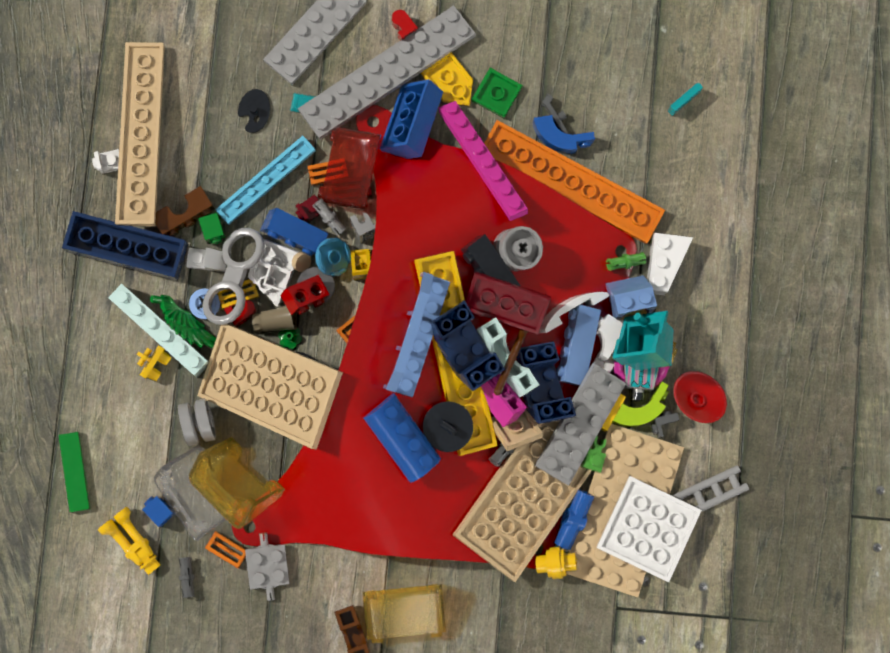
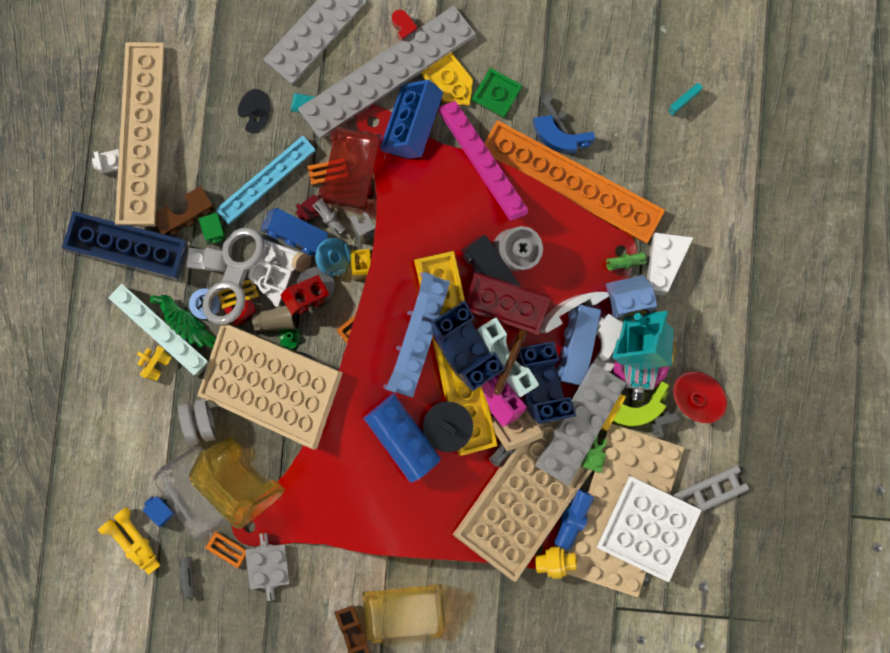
(74, 472): green tile -> none

